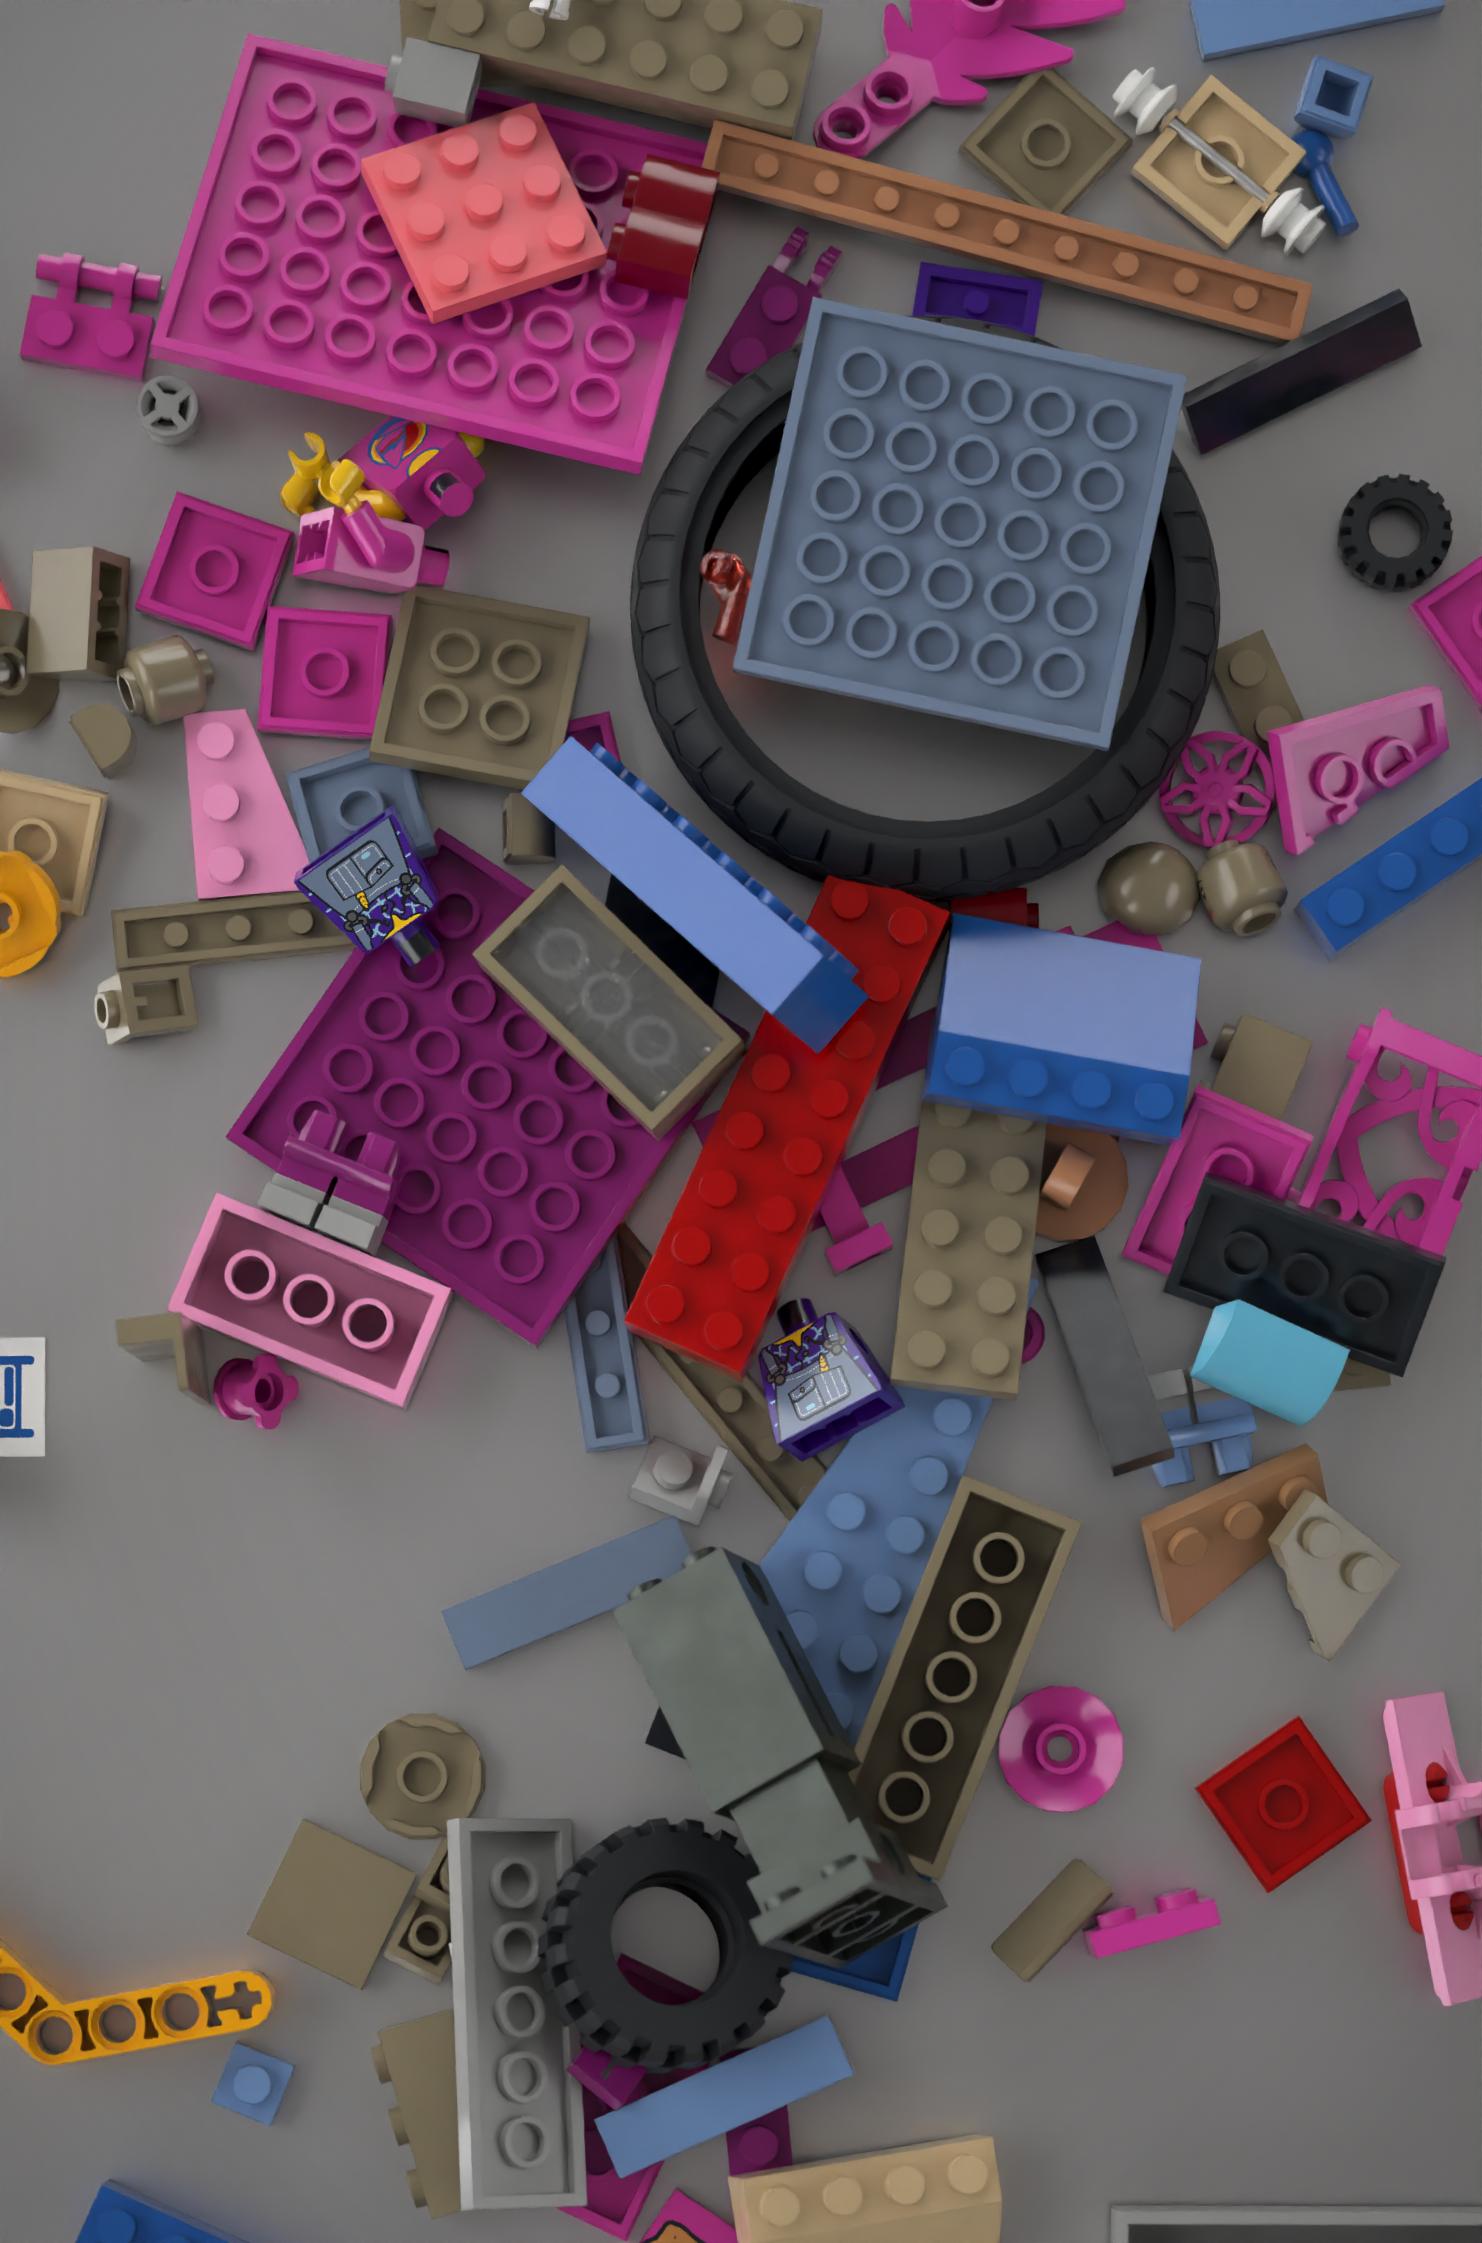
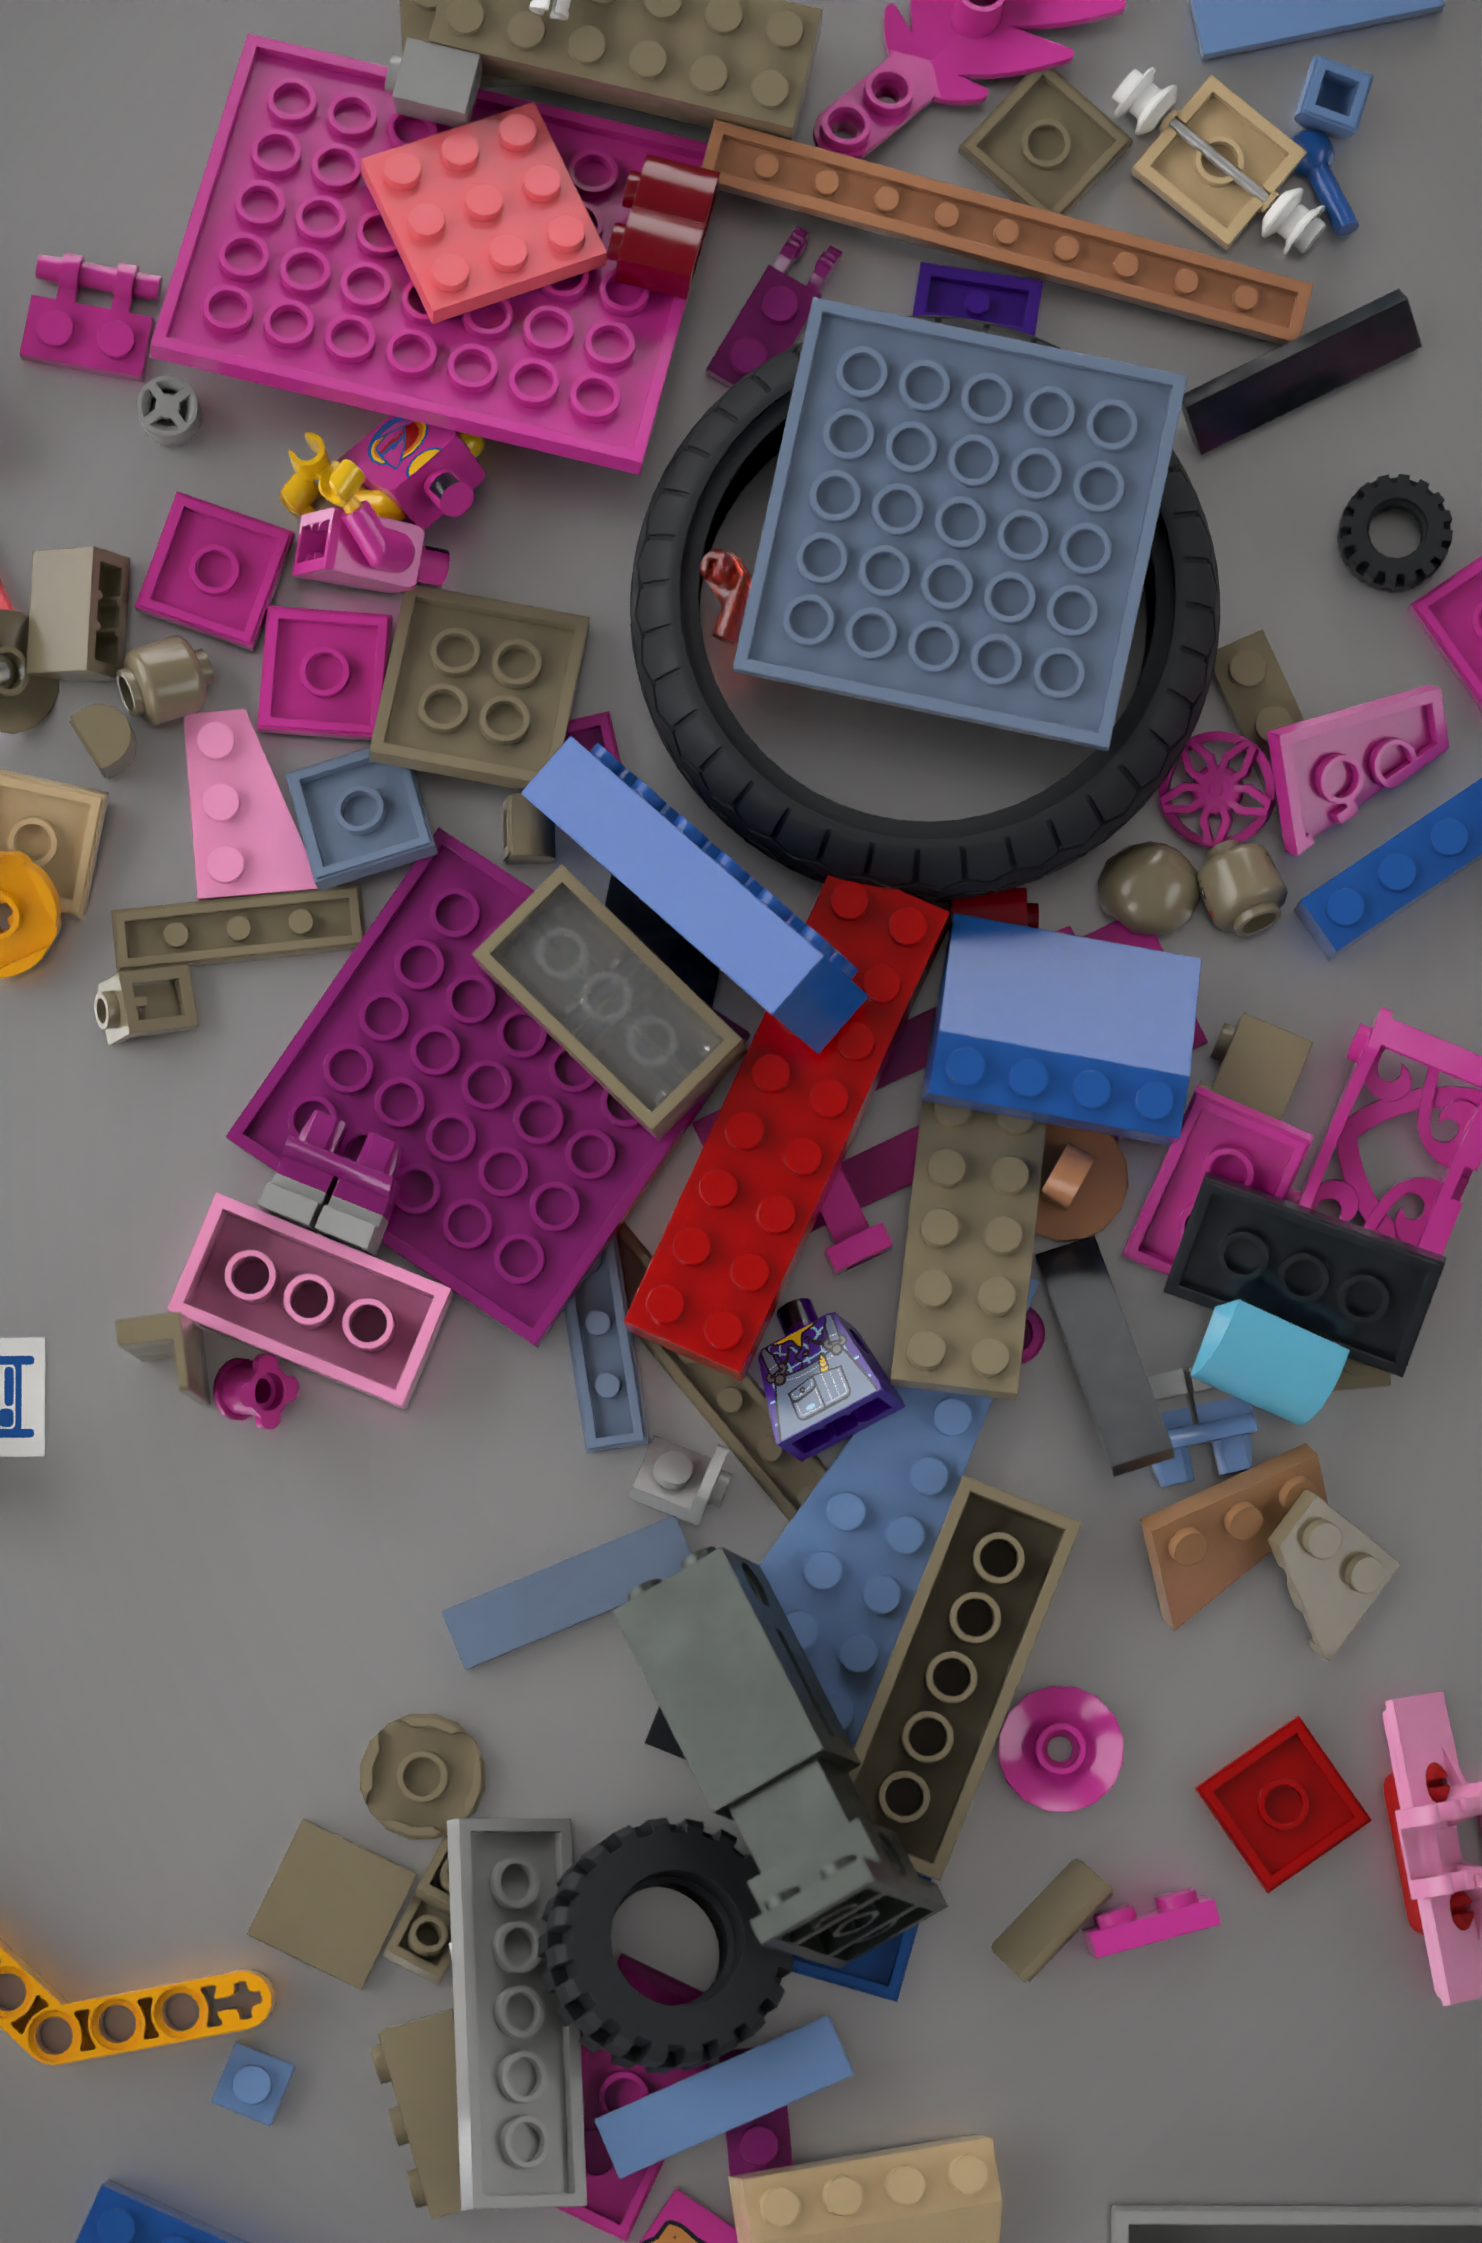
(375, 888): torso -> none
(604, 2079): magenta tile -> none

